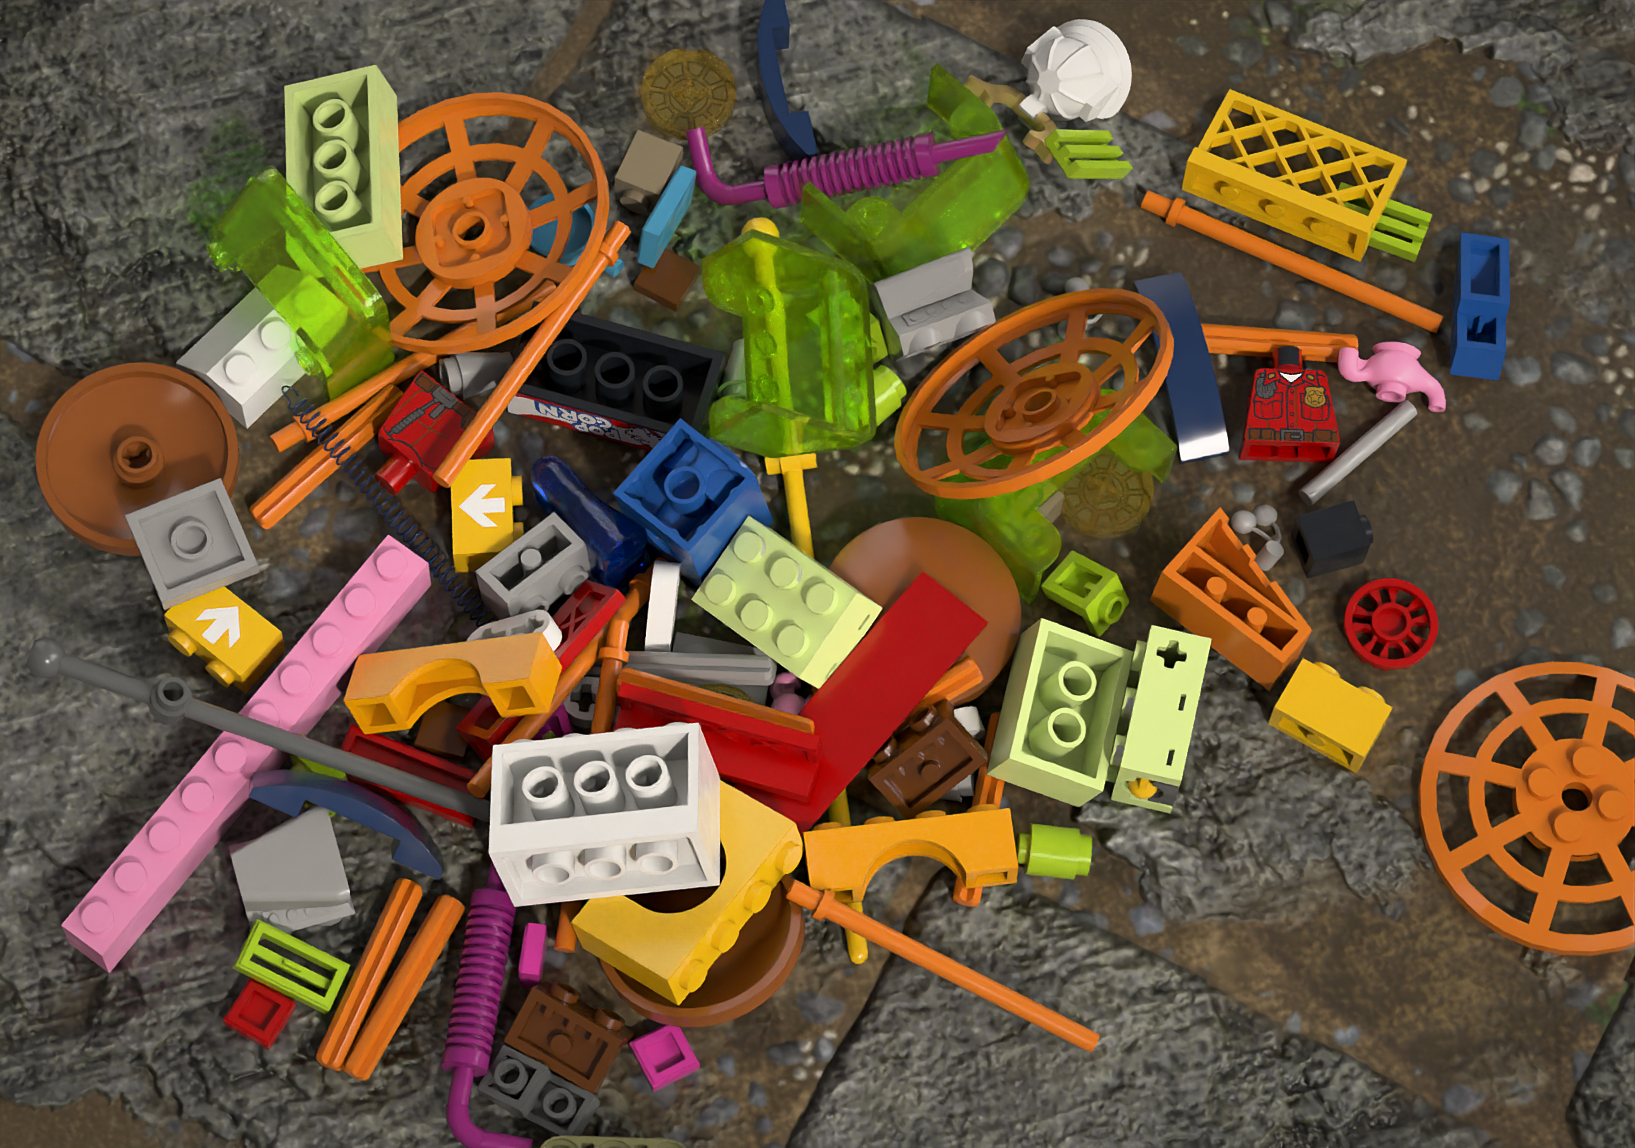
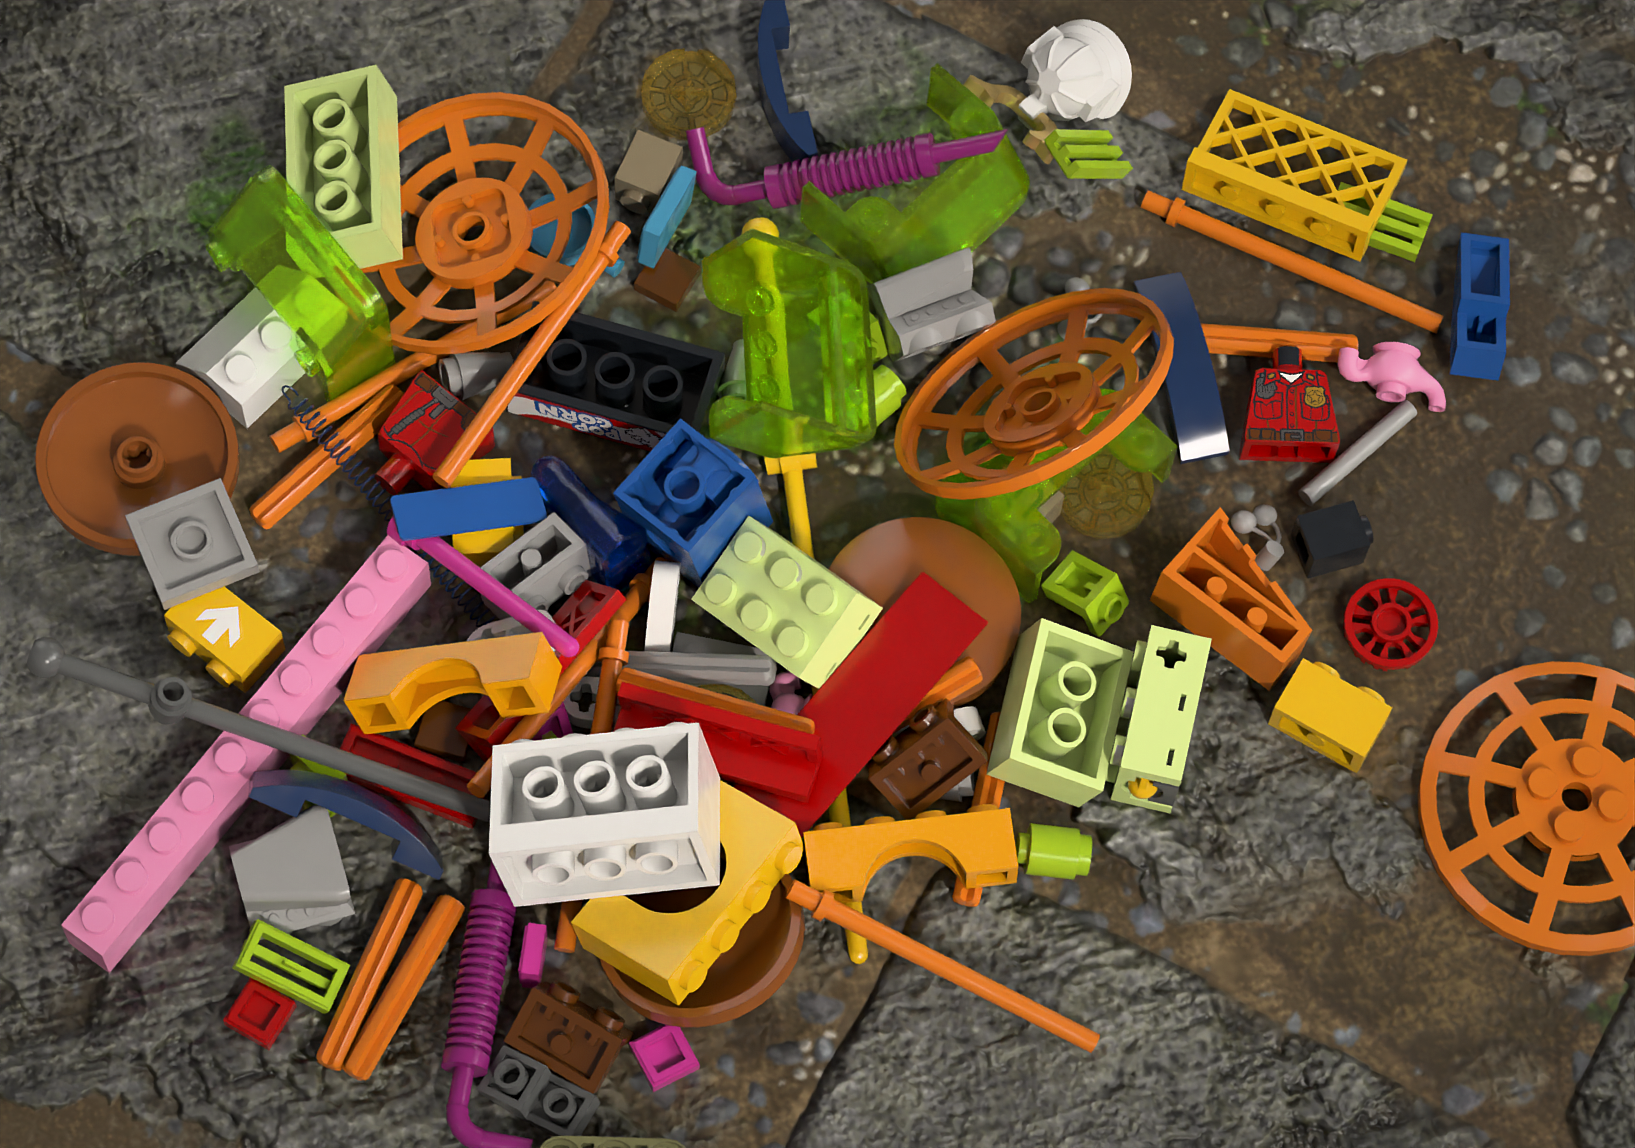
(468, 509): none -> blue piece
(491, 589): none -> dark pink piece

